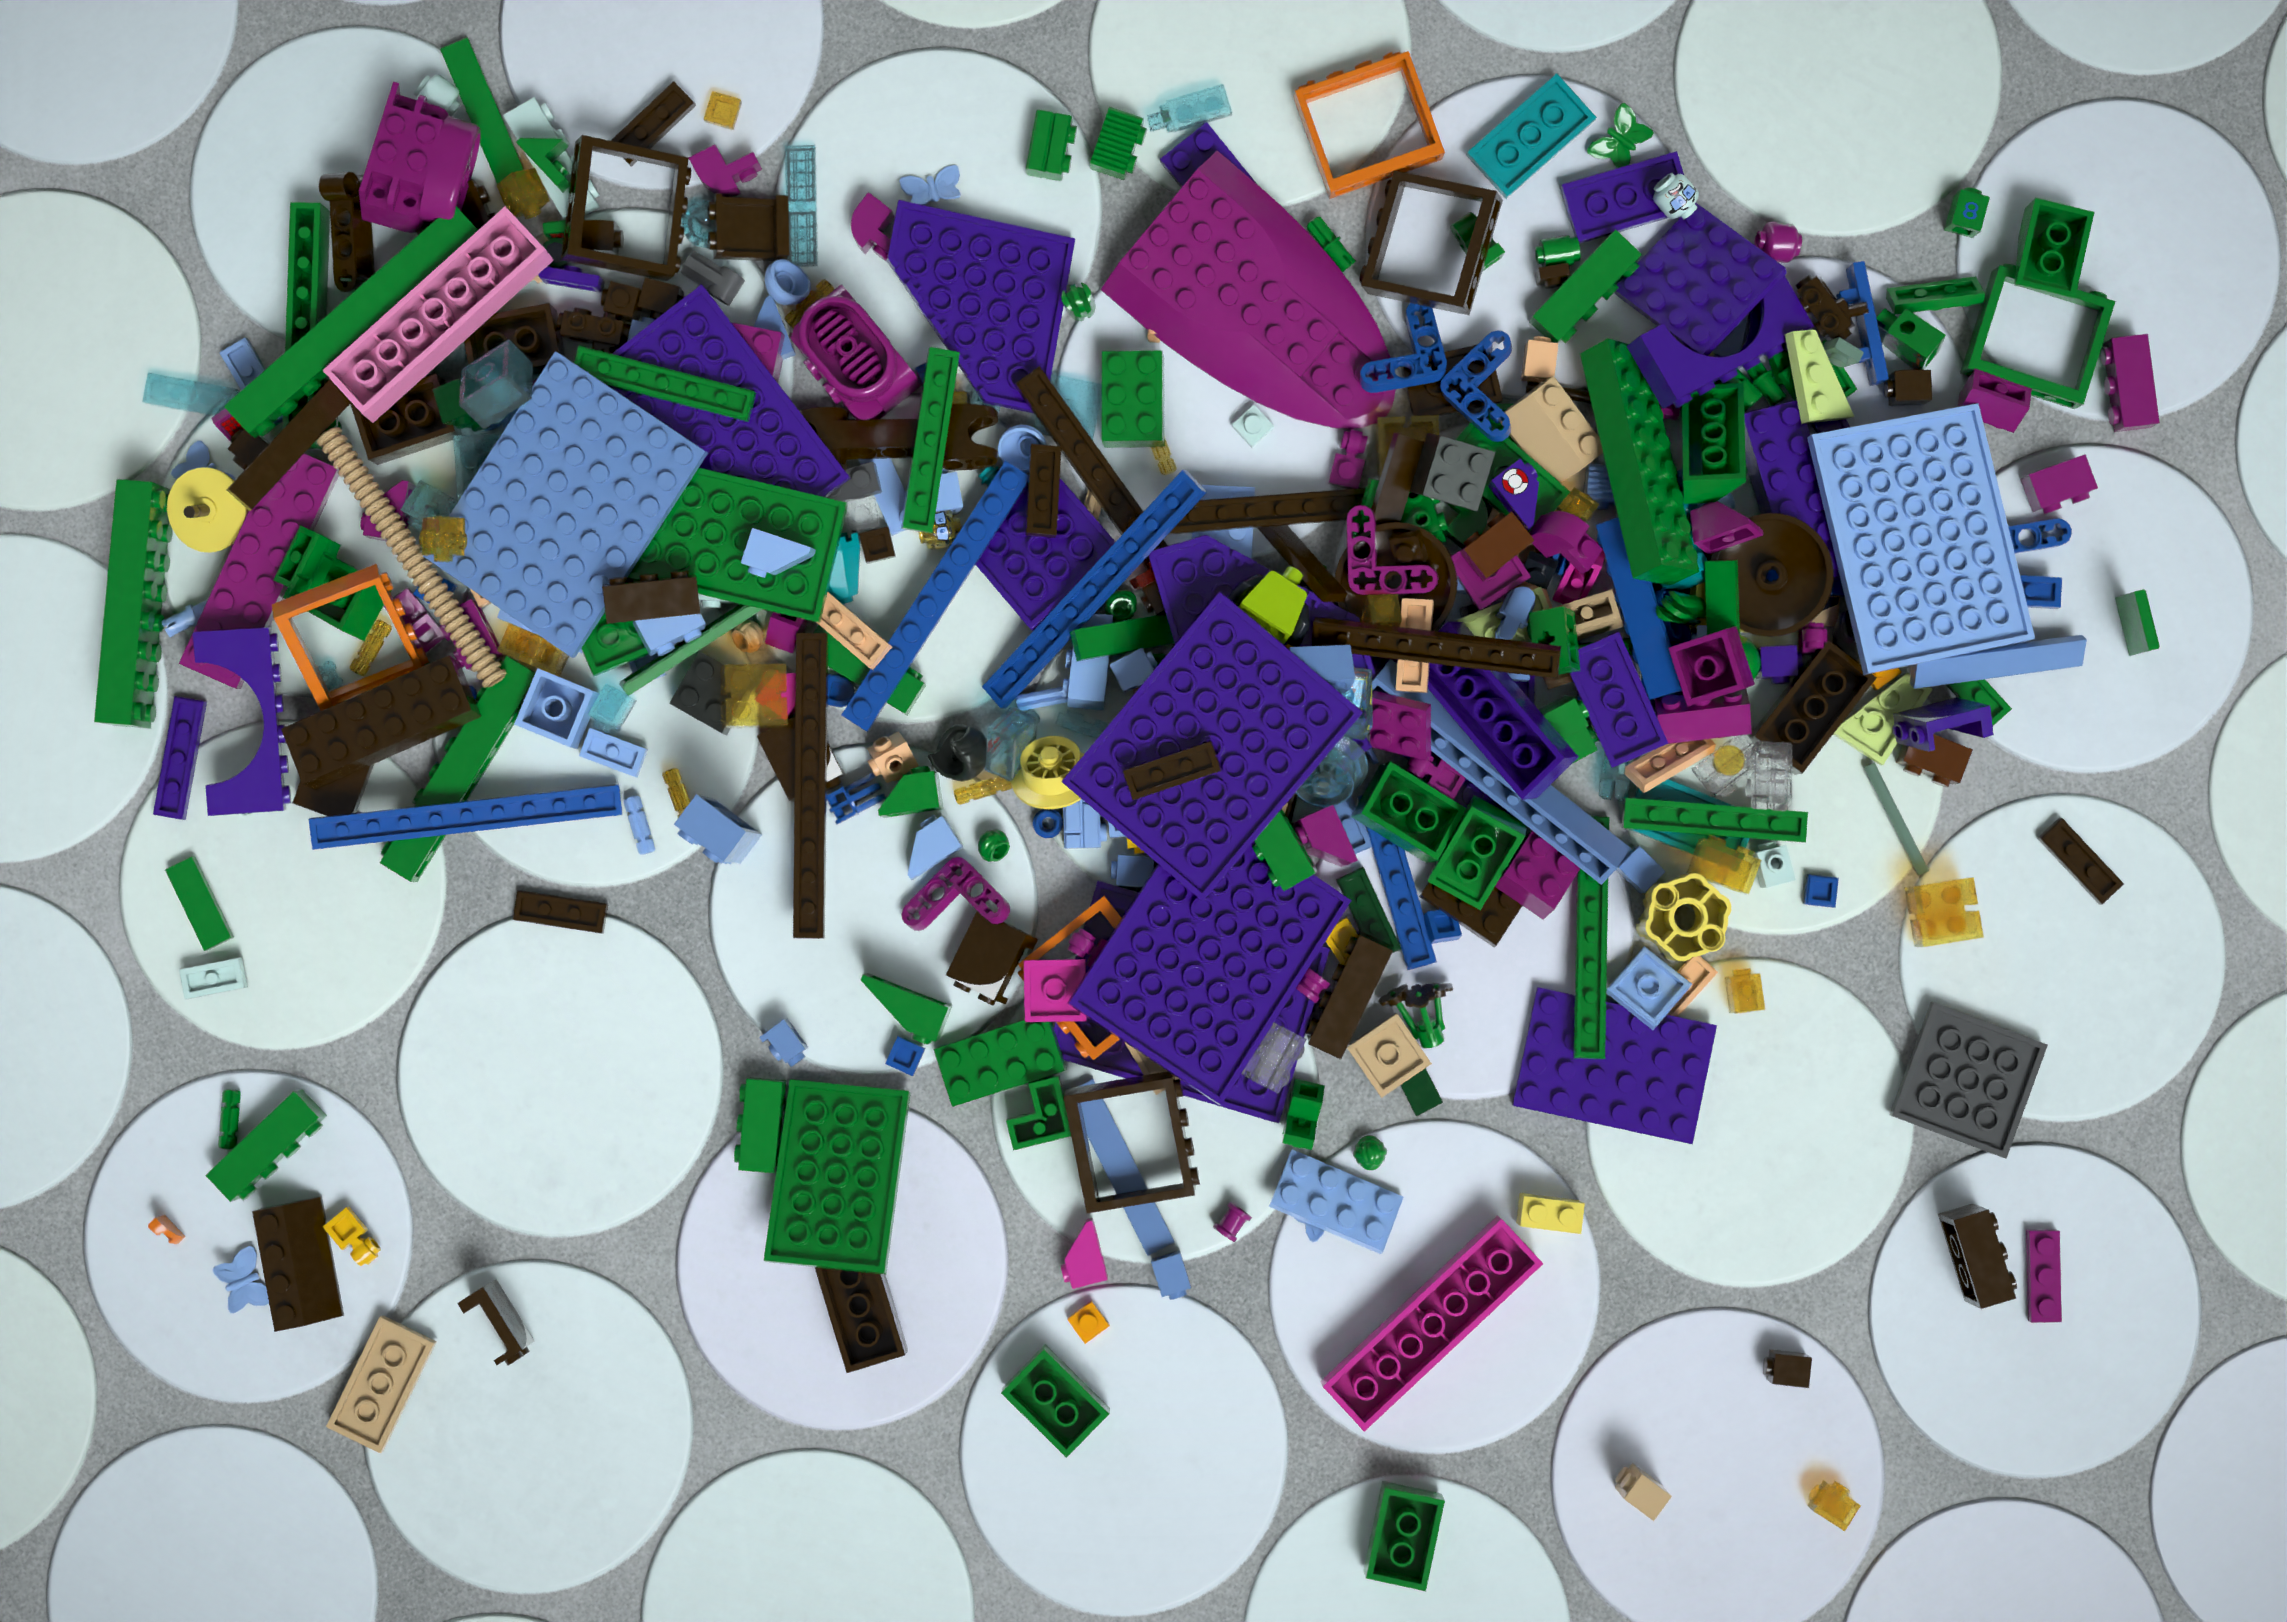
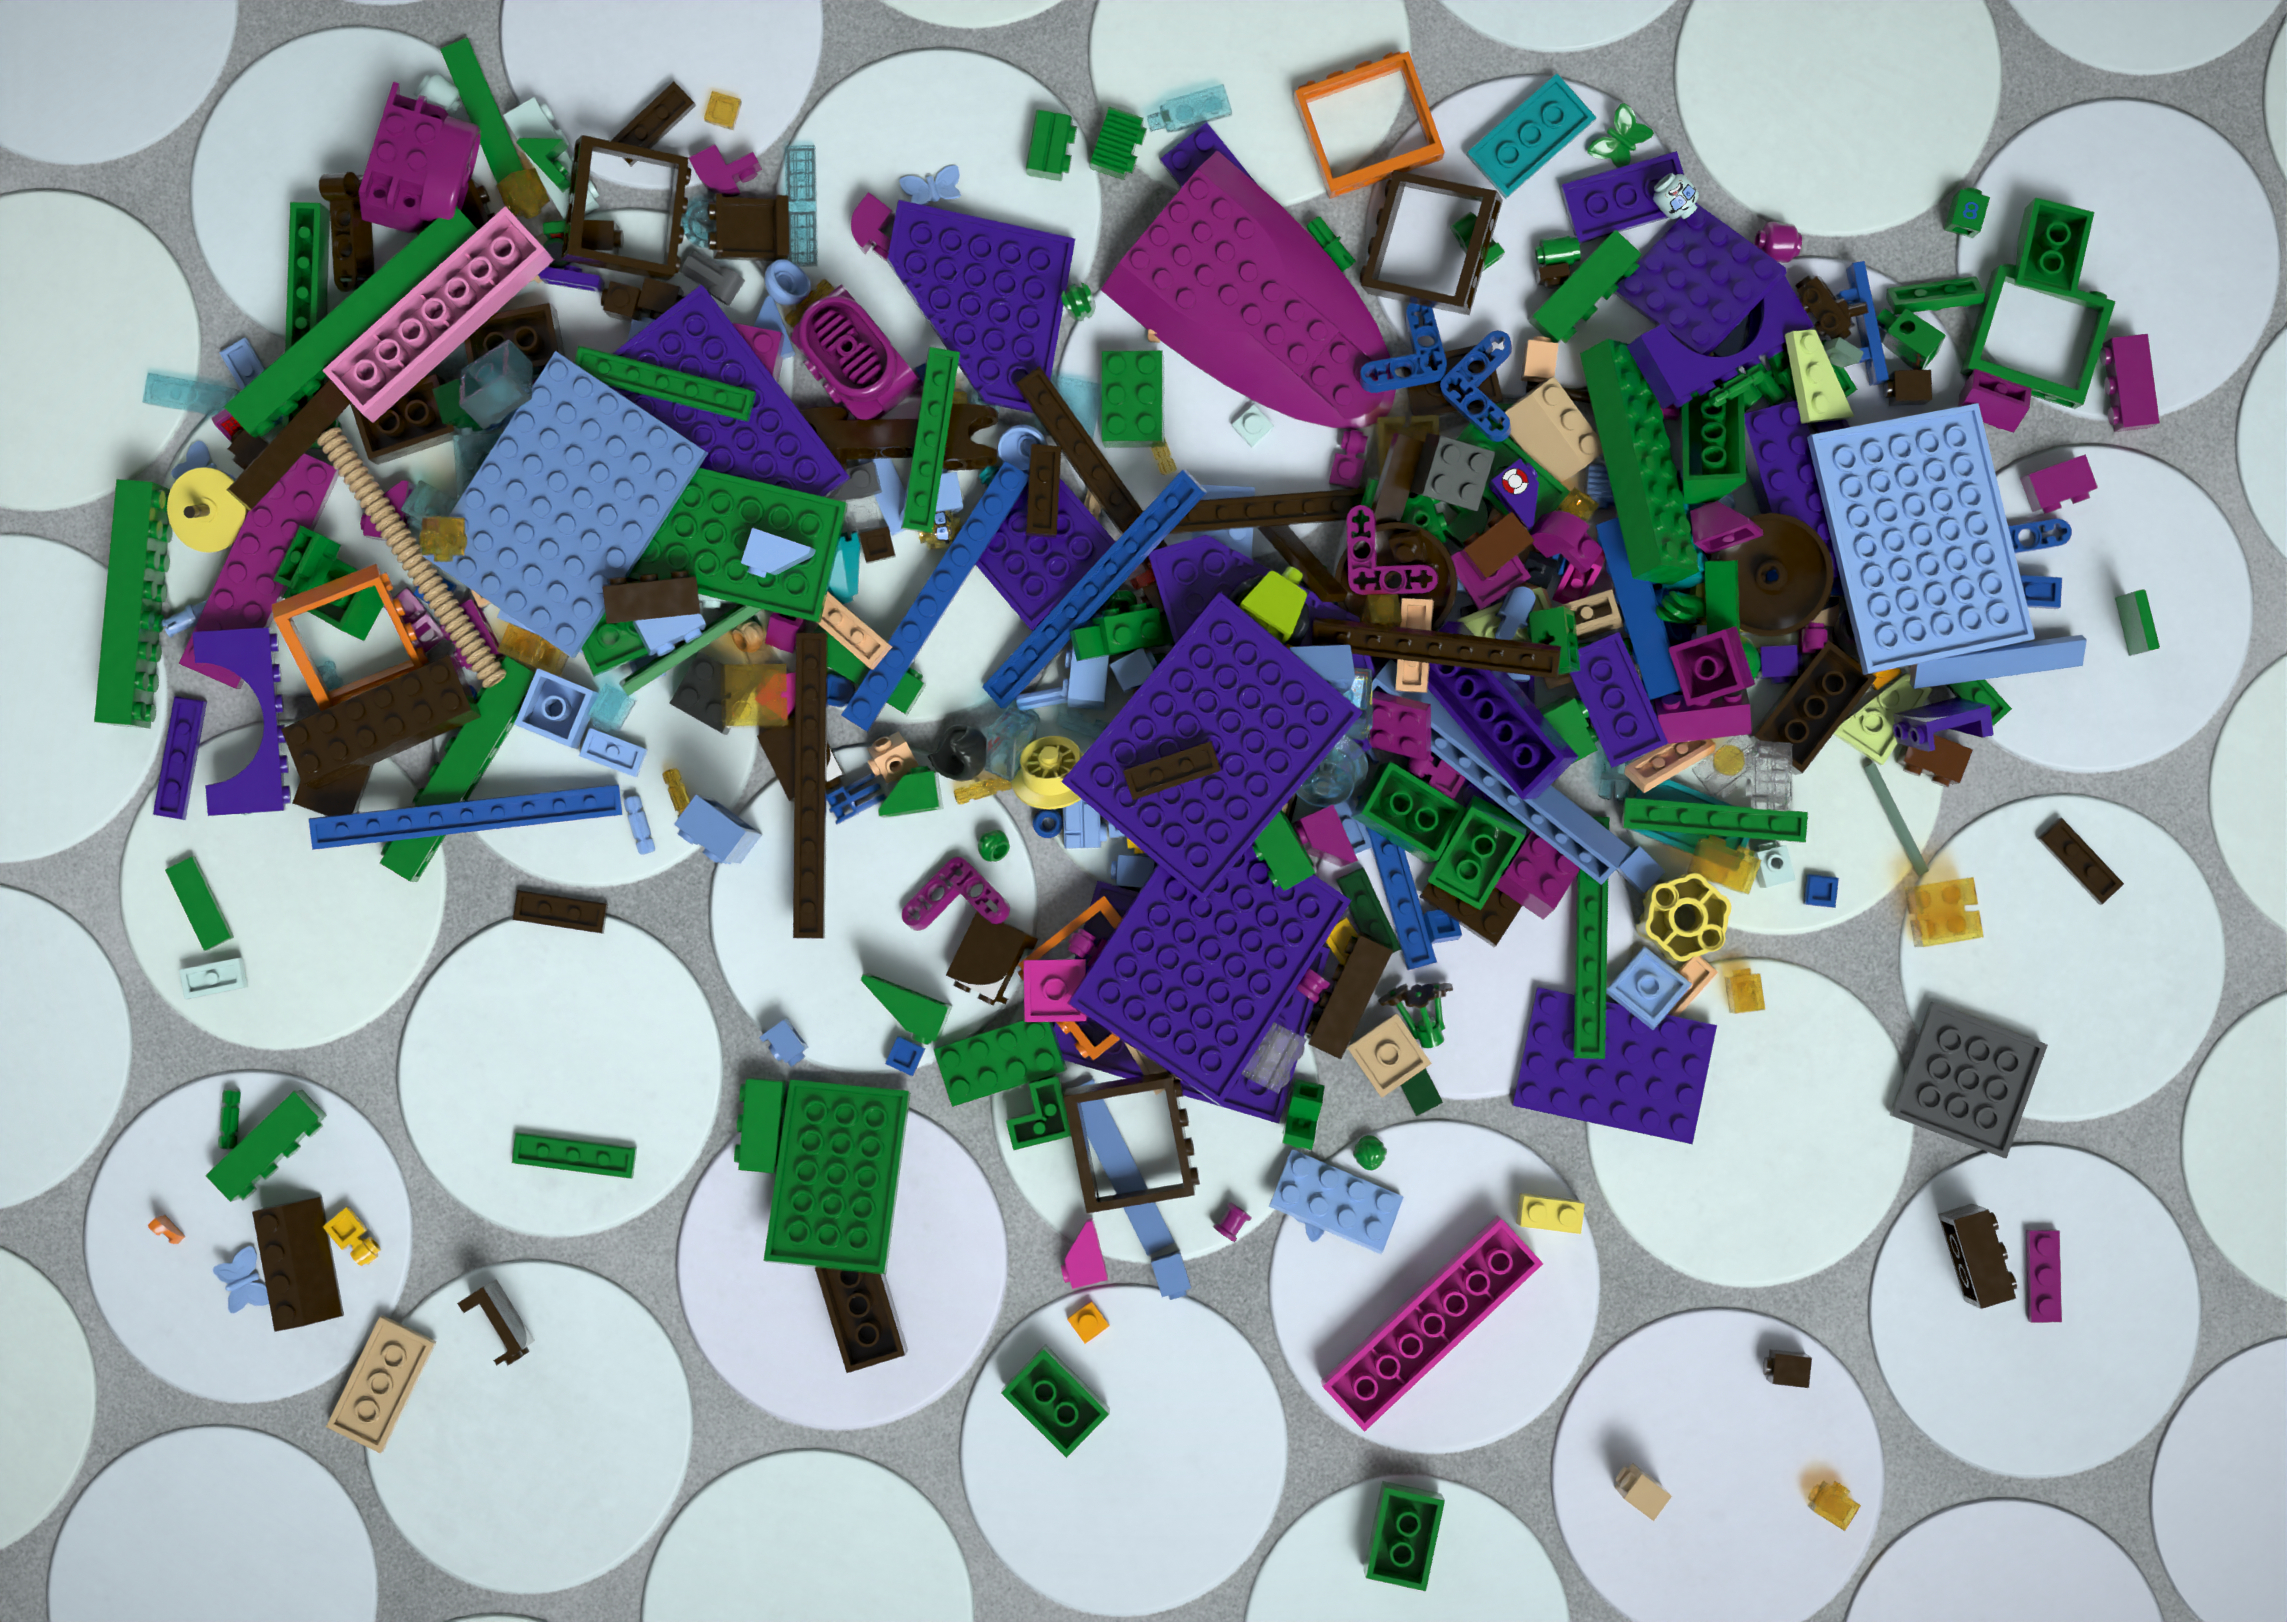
(370, 647): clear yellow axle -> none
(574, 1155): none -> green tile
(602, 332): dark brown brick -> none
(932, 845): light blue slope -> none
(1130, 629): none -> green bracket
(1735, 386): none -> green axle

